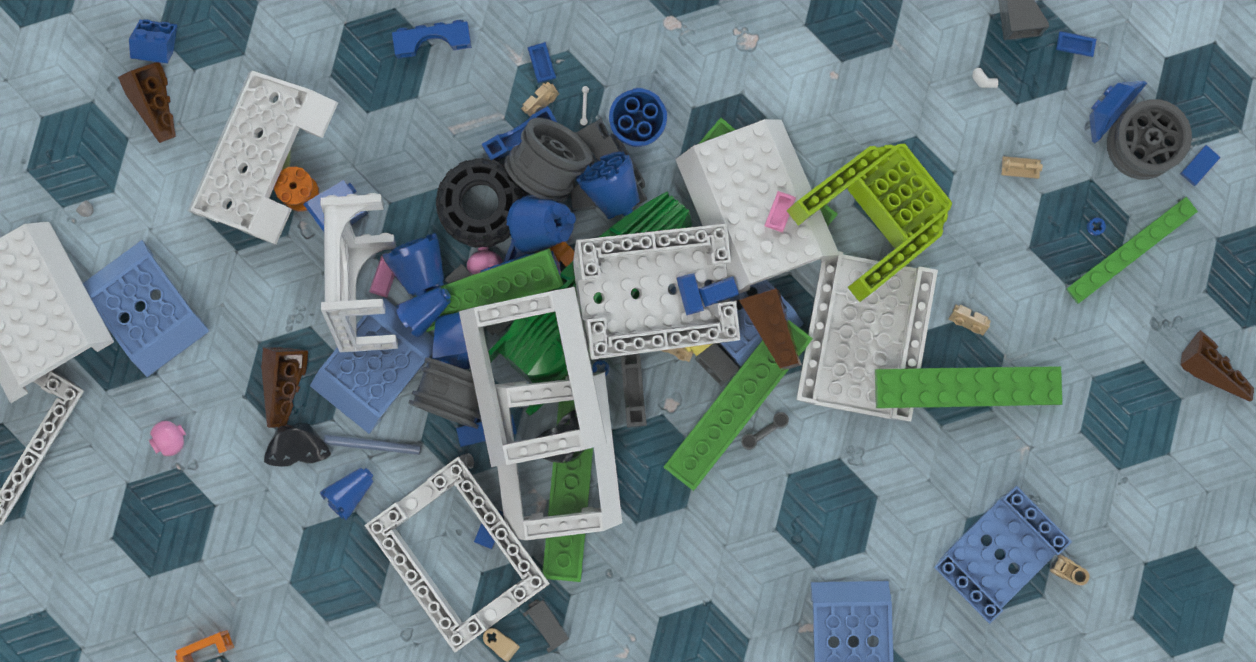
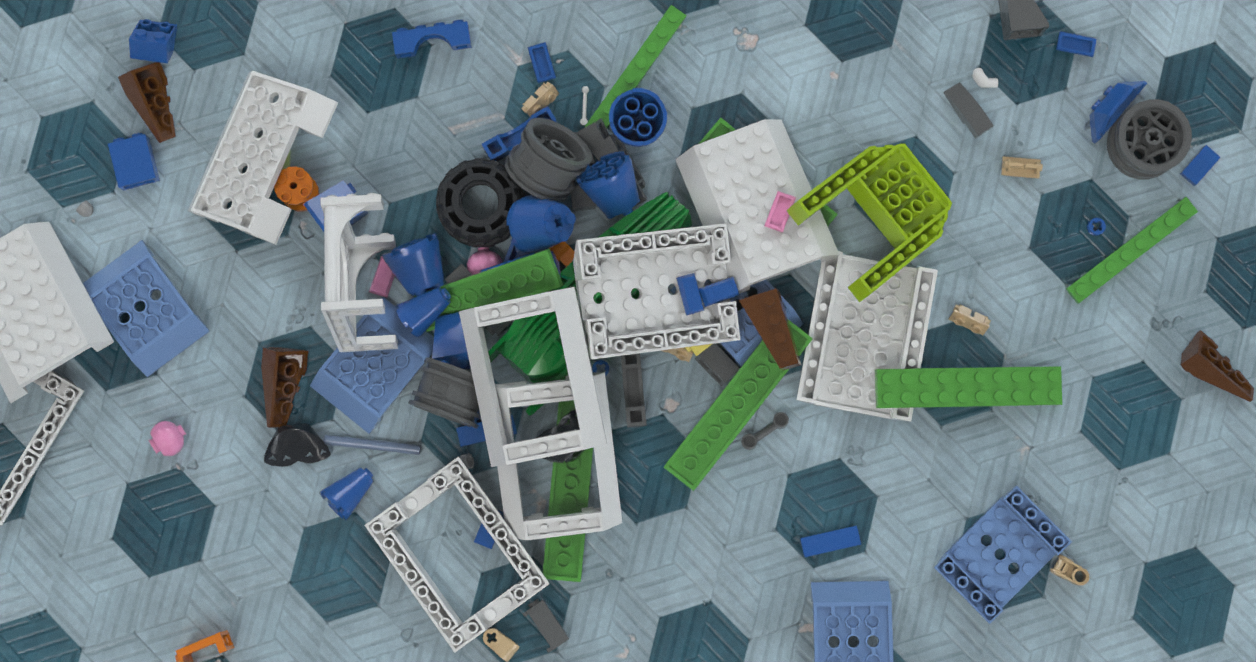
(133, 161): none -> blue brick
(641, 62): none -> bright green plate
(830, 541): none -> blue tile
(968, 110): none -> dark grey slope

